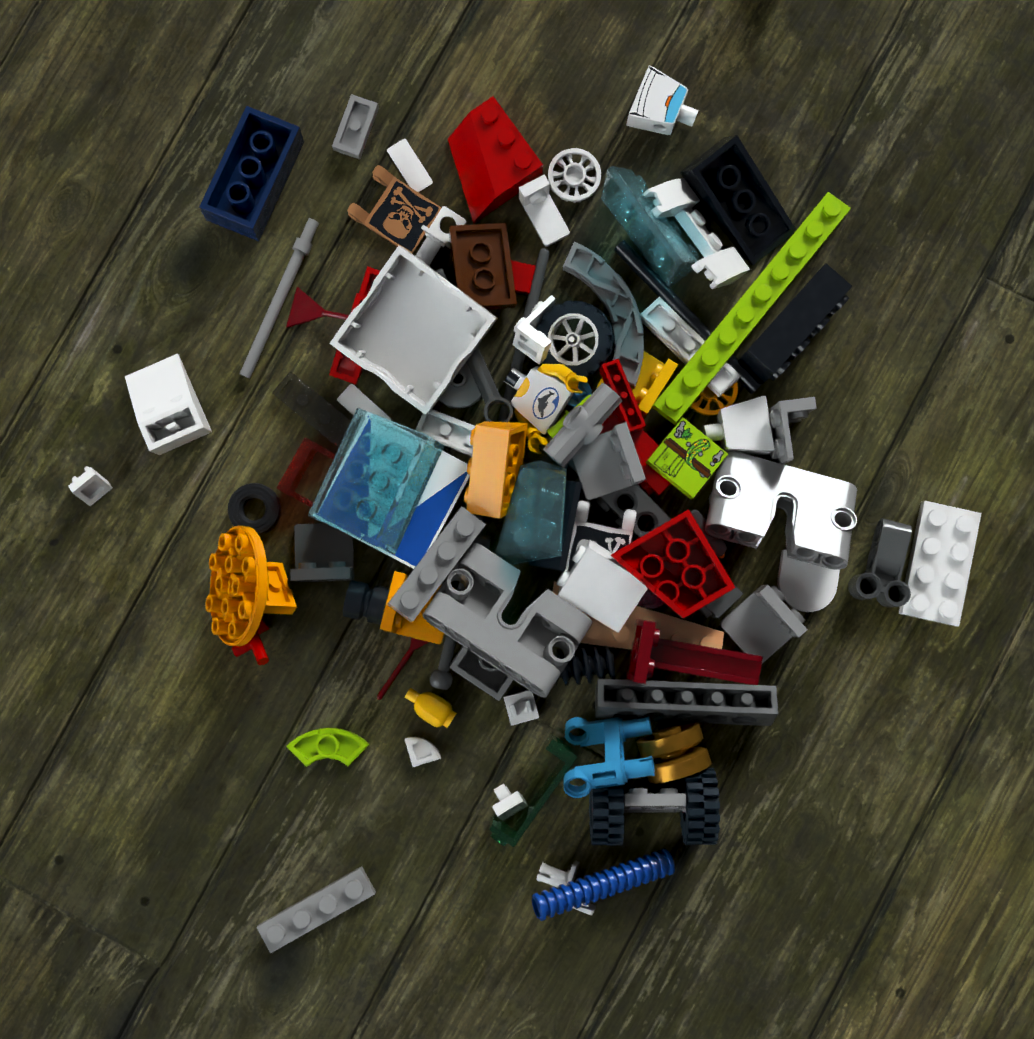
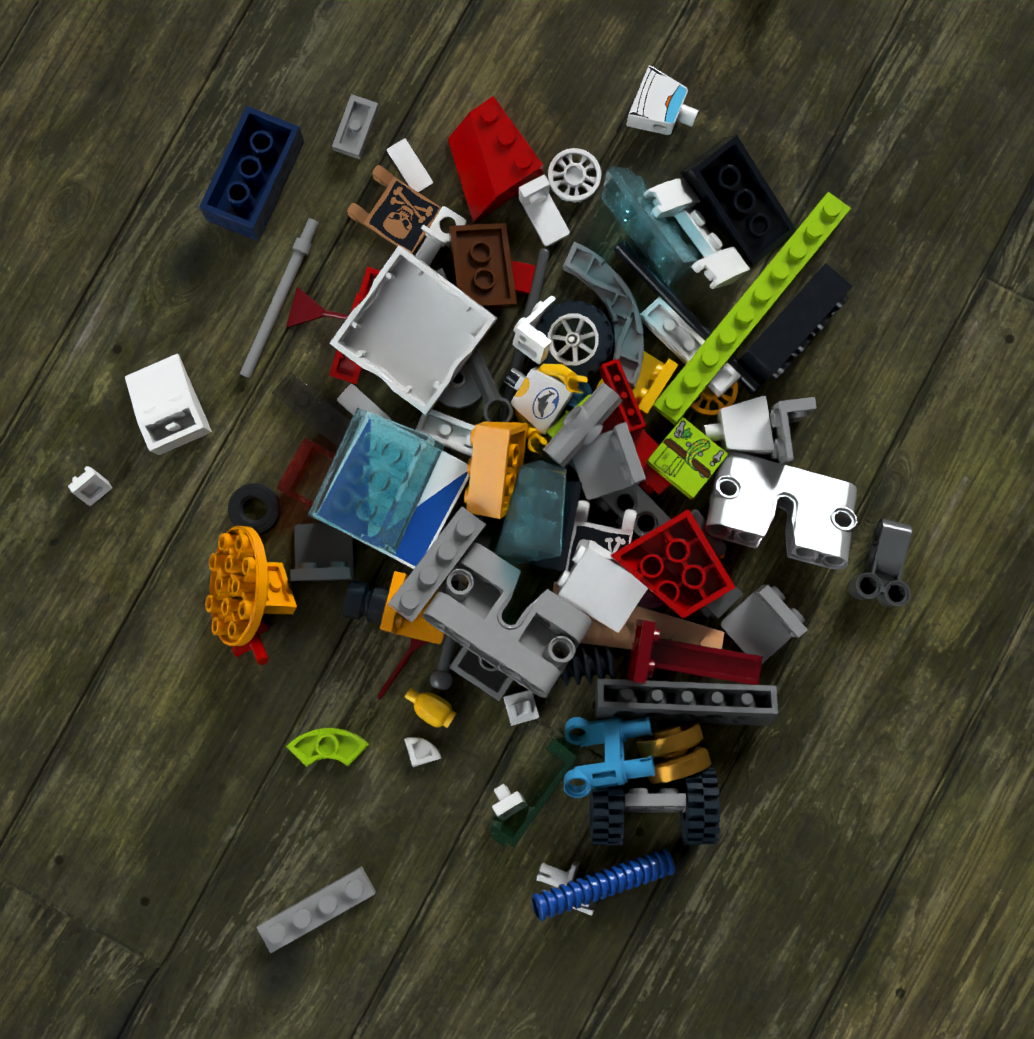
(806, 584): white tile -> none
(940, 562): white plate -> none

